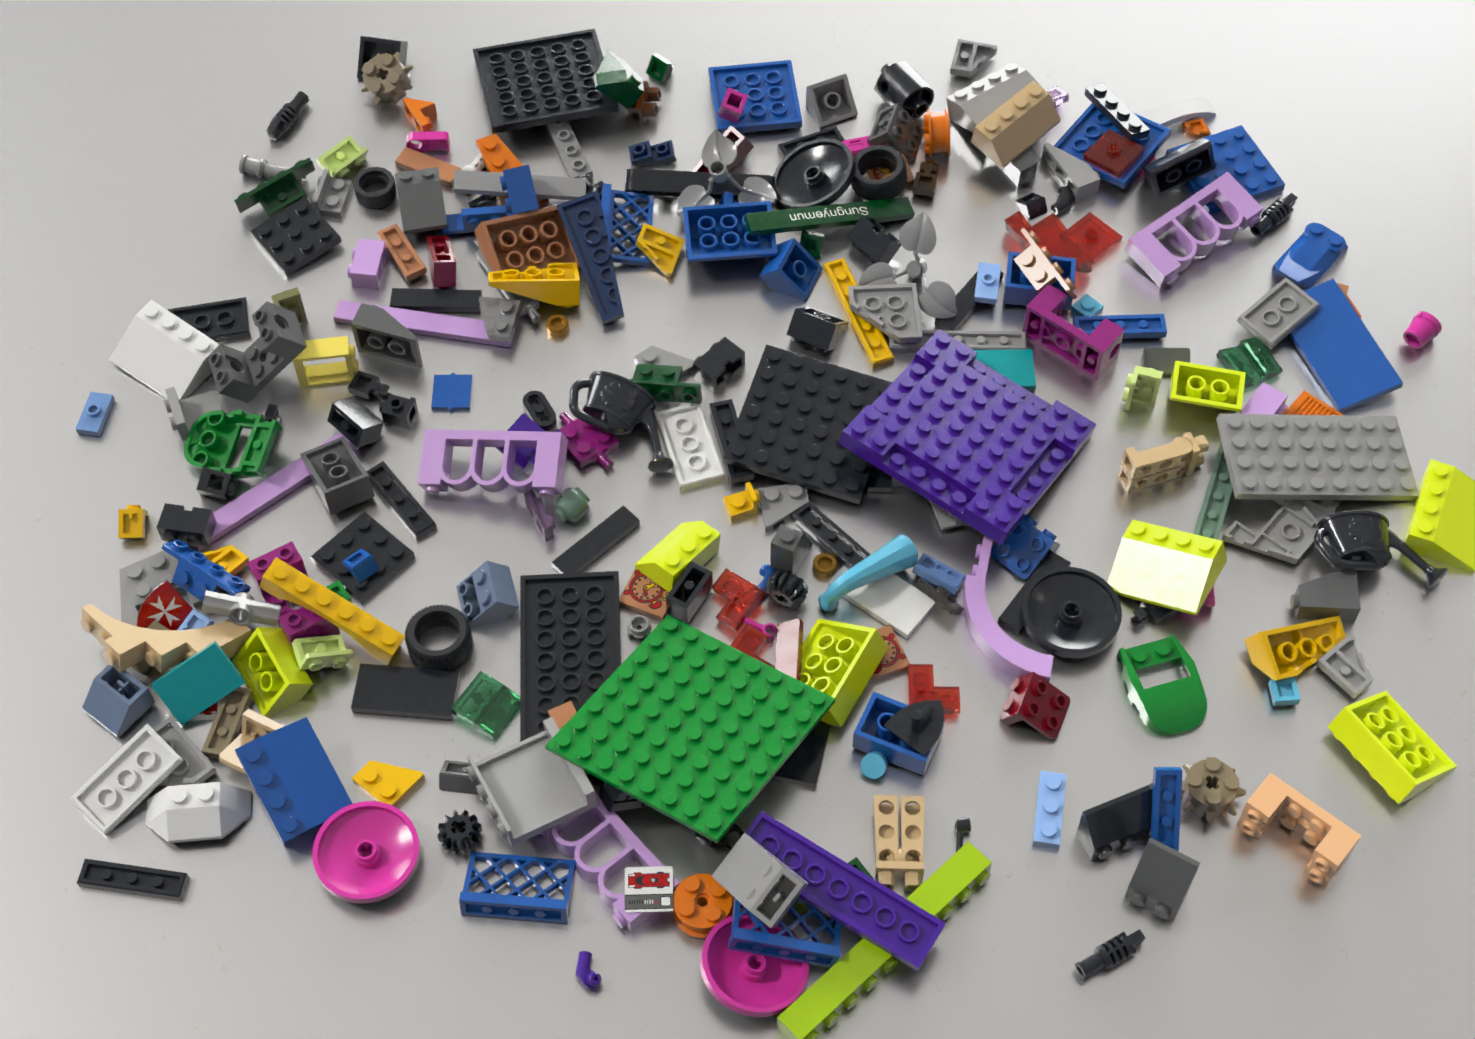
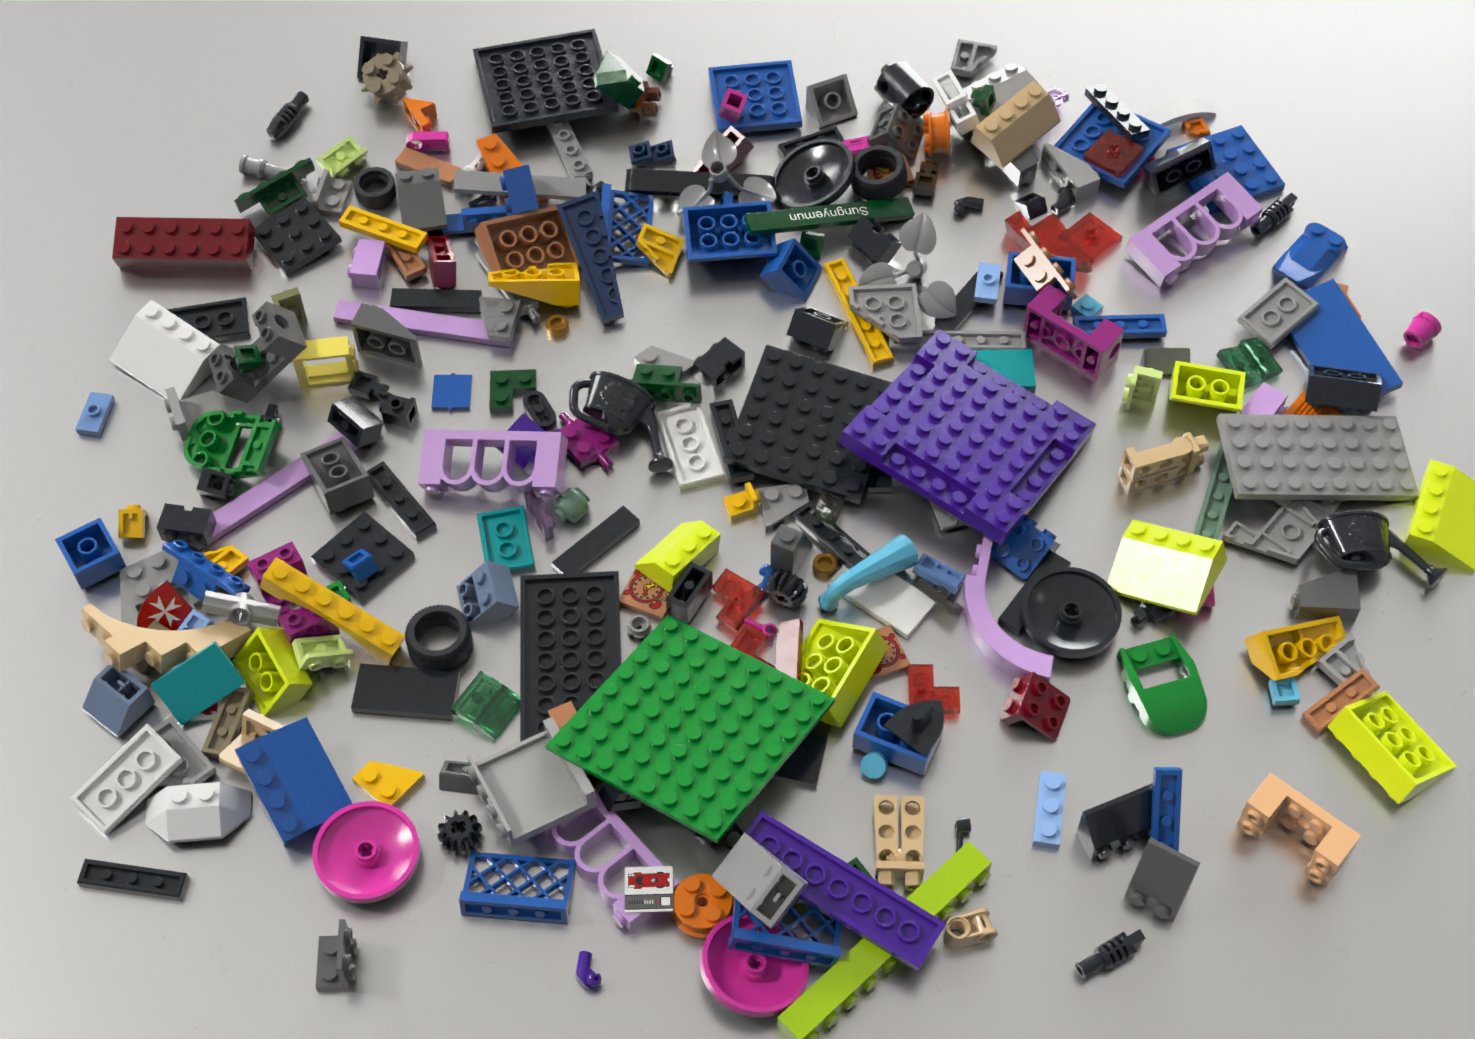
(90, 553): none -> blue brick
(183, 243): none -> dark red brick
(247, 357): none -> dark green tile
(335, 960): none -> dark grey bracket
(383, 229): none -> yellow plate
(506, 384): none -> dark green plate
(506, 538): none -> teal tile
(828, 508): none -> clear smoke plate
(956, 102): none -> white slope
(970, 202): none -> black arm
(974, 927): none -> tan piece
(984, 99): none -> dark green tile
(1210, 789): dark tan brick -> none
(1343, 388): none -> black slope
(1352, 690): none -> nougat tile

